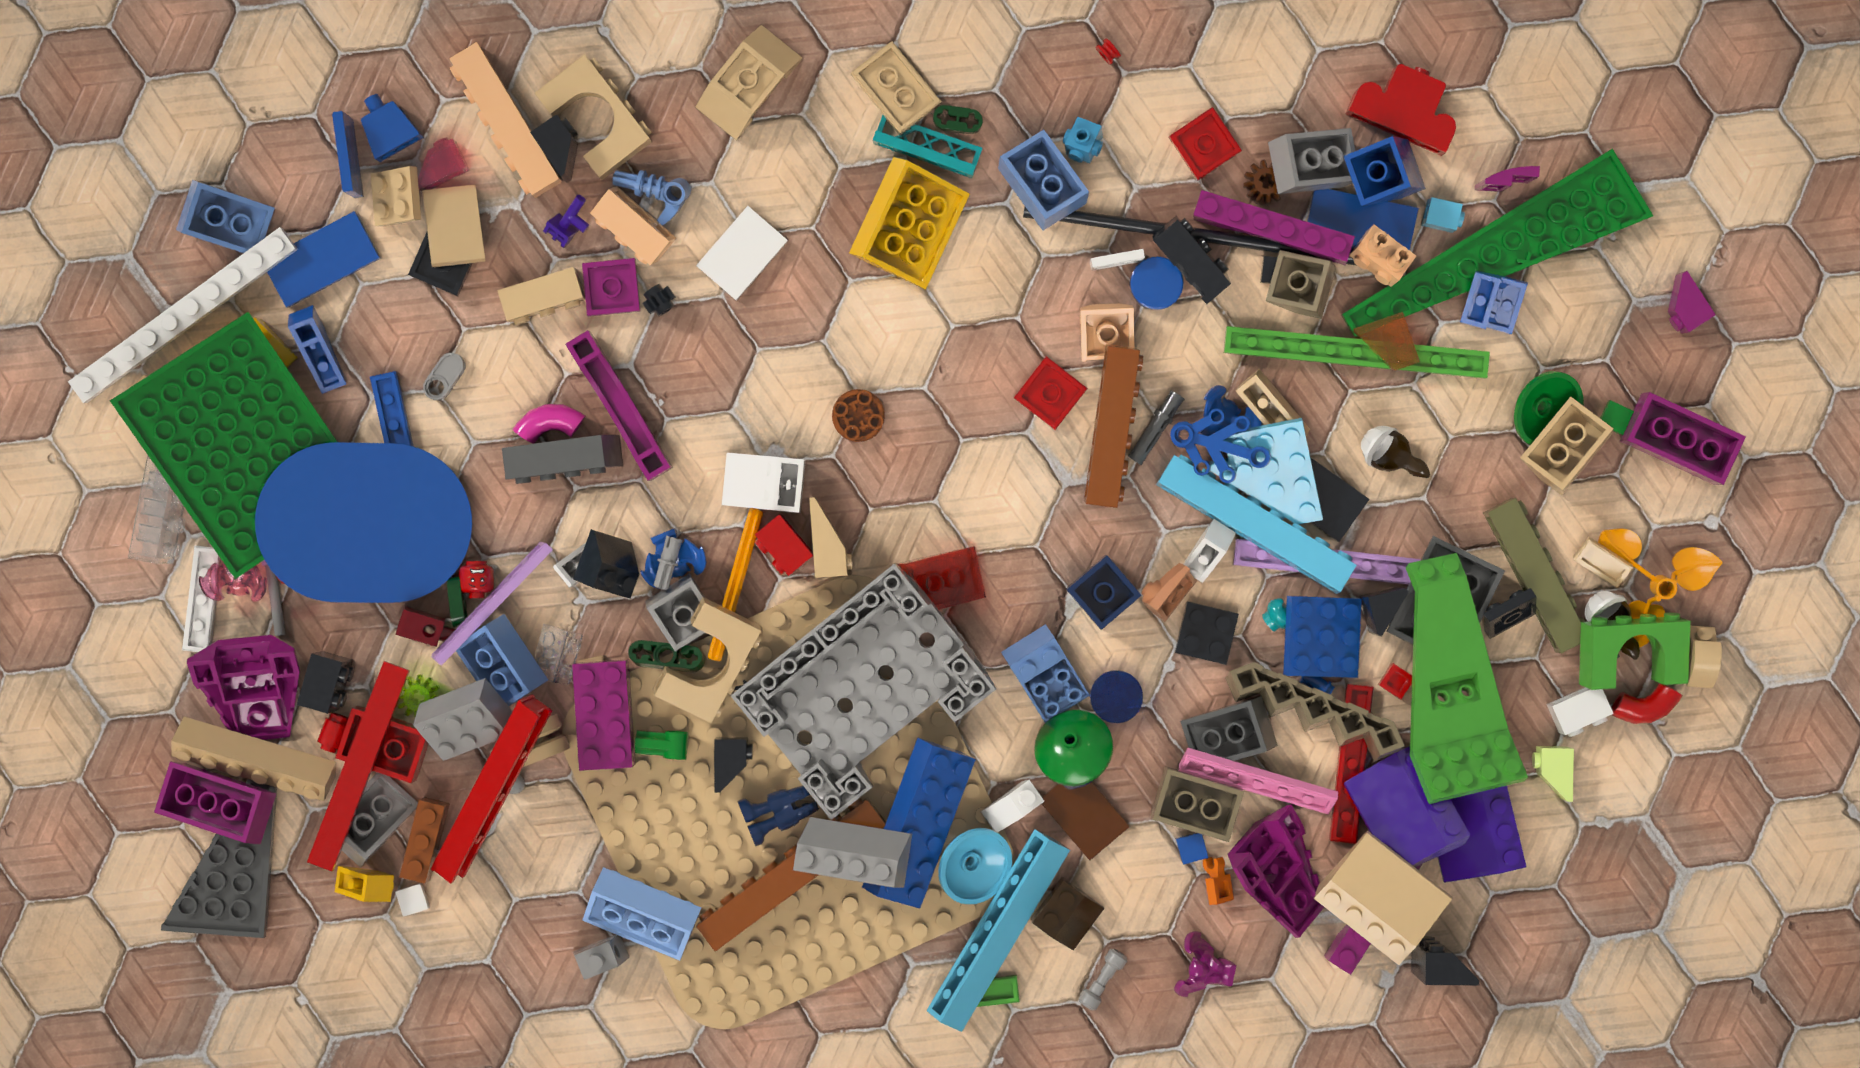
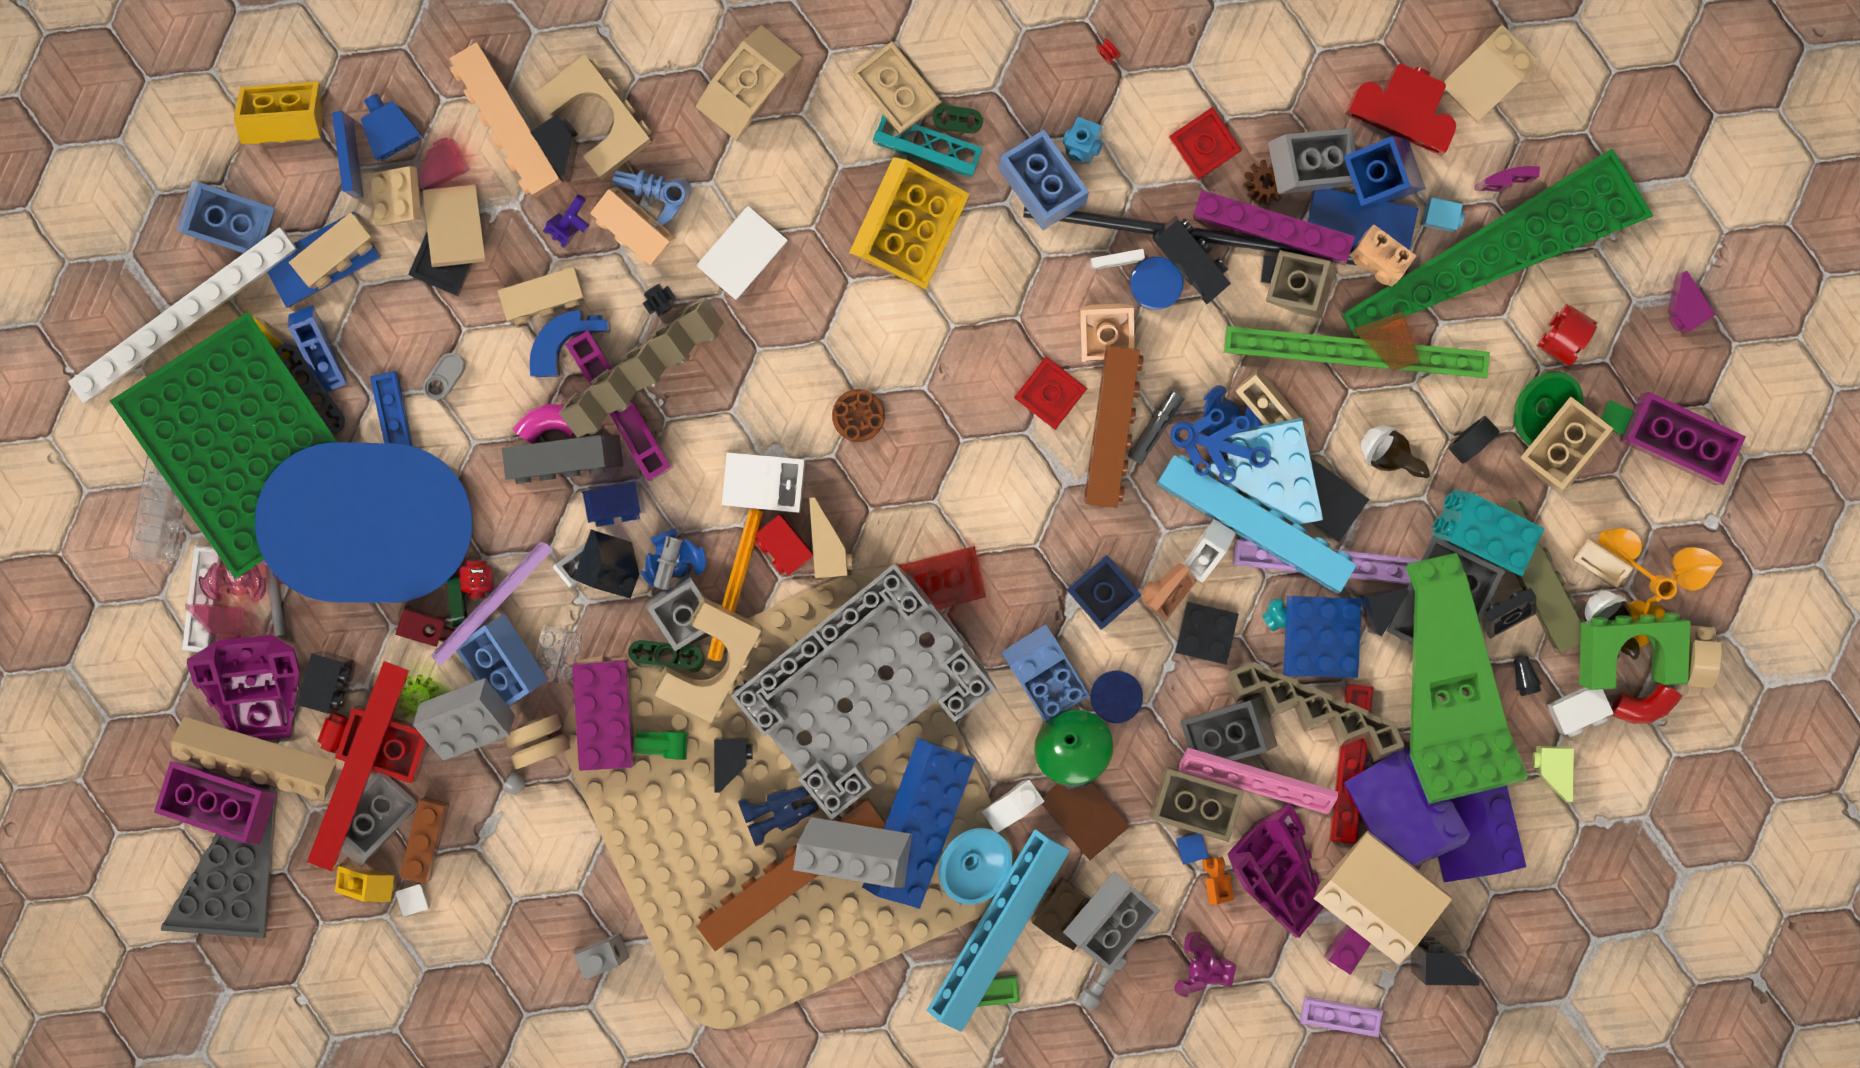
(218, 620): none -> clear pink slope
(279, 112): none -> yellow slope
(312, 386): none -> black beam
(333, 251): none -> tan brick
(491, 788): red tile -> none
(552, 337): none -> blue arch
(611, 287): magenta plate -> none
(614, 502): none -> clear blue brick
(641, 368): none -> dark tan brick
(641, 913): light blue slope -> none
(1111, 921): none -> light grey brick
(1318, 683): blue pin -> none
(1341, 1016): none -> lavender tile
(1396, 681): red plate -> none
(1473, 439): none -> black tyre
(1487, 531): none -> teal bracket
(1489, 73): none -> tan slope
(1493, 302): slope -> none
(1526, 677): none -> black cone
(1568, 334): none -> red brick

